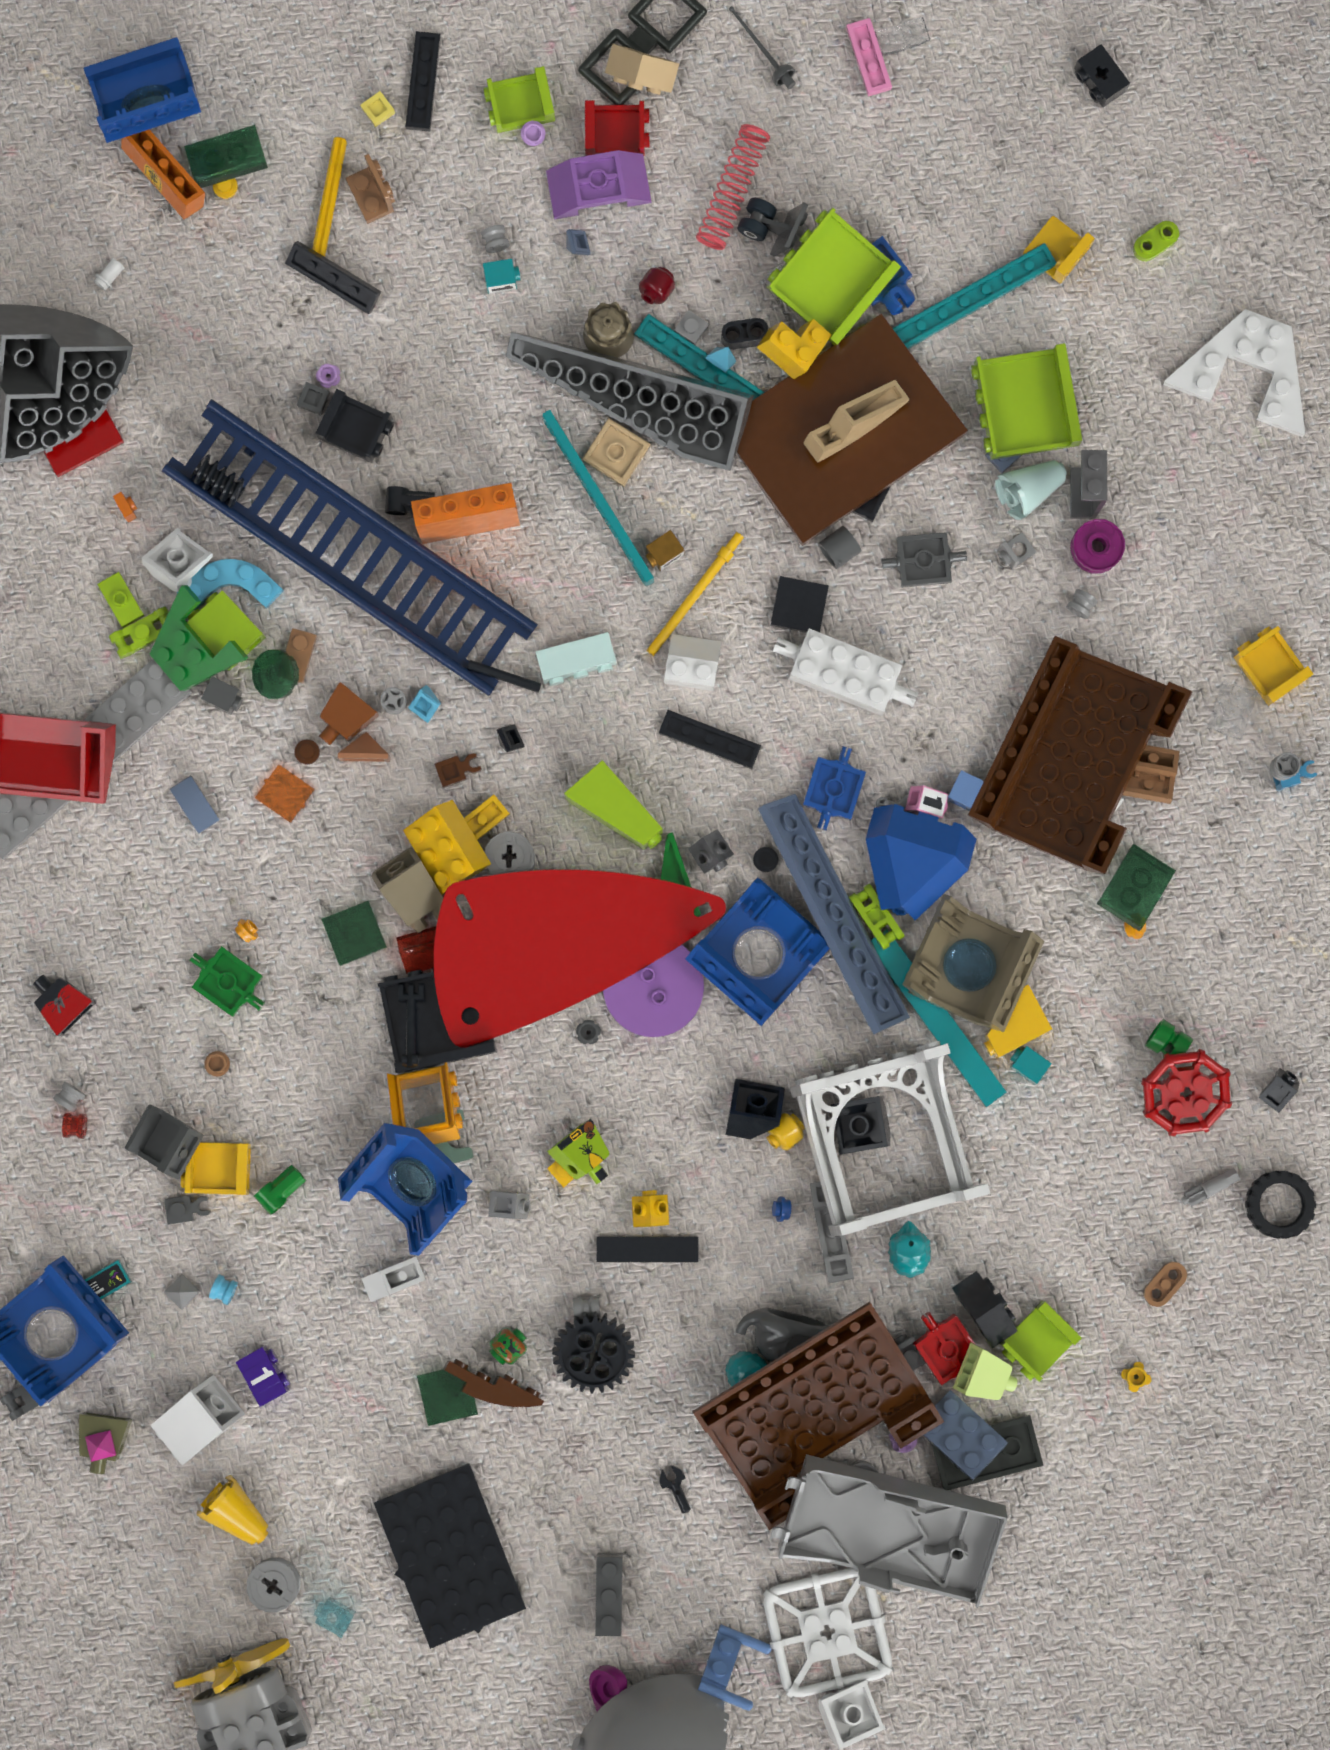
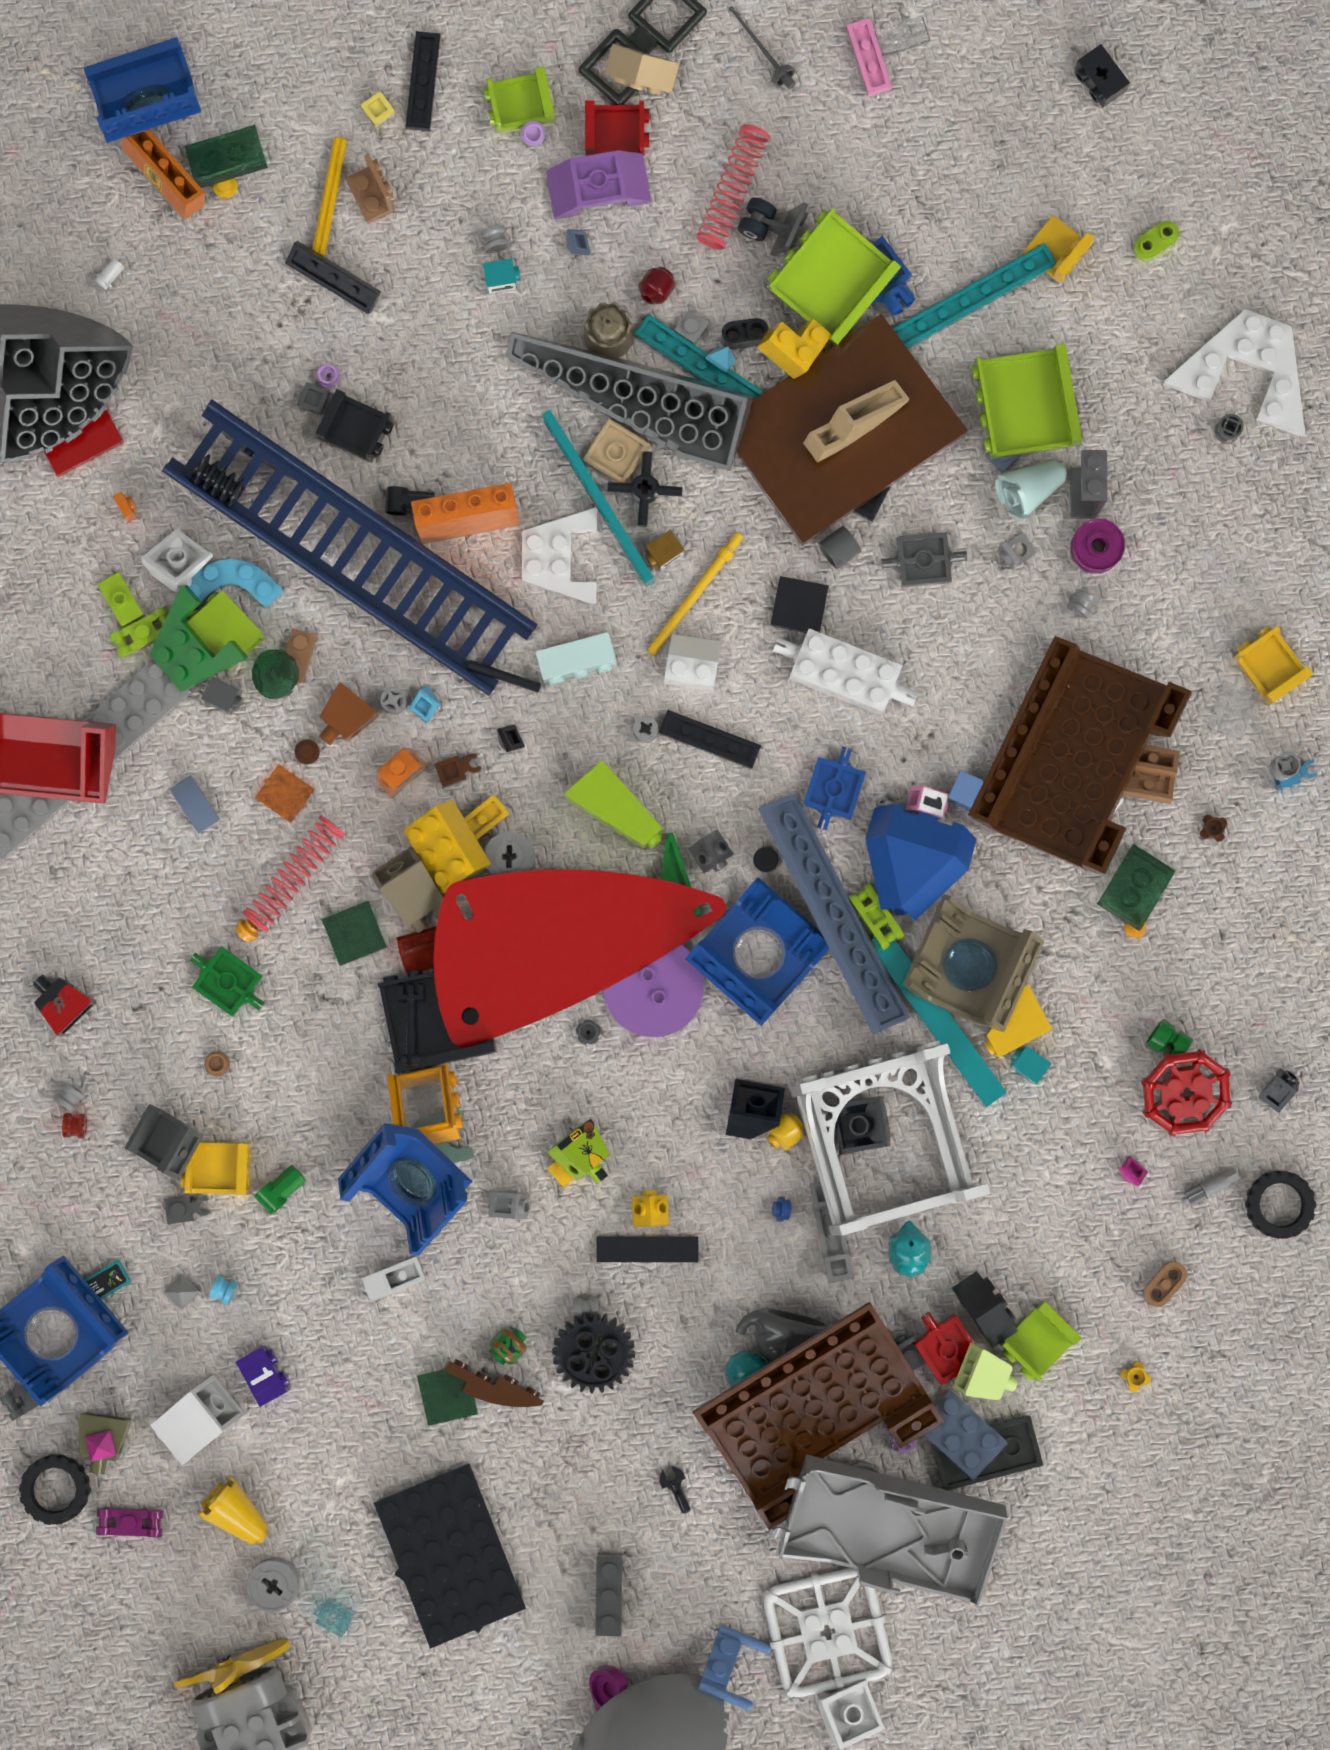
(28, 1496): none -> black tyre
(129, 1522): none -> magenta plate
(249, 913): none -> coral piece
(364, 750): nougat slope -> none
(400, 771): none -> orange torso
(548, 556): none -> white wing
(644, 499): none -> black bar
(645, 736): none -> light grey wheel
(1132, 1171): none -> dark pink slope
(1210, 821): none -> reddish brown plate
(1225, 432): none -> dark grey wheel

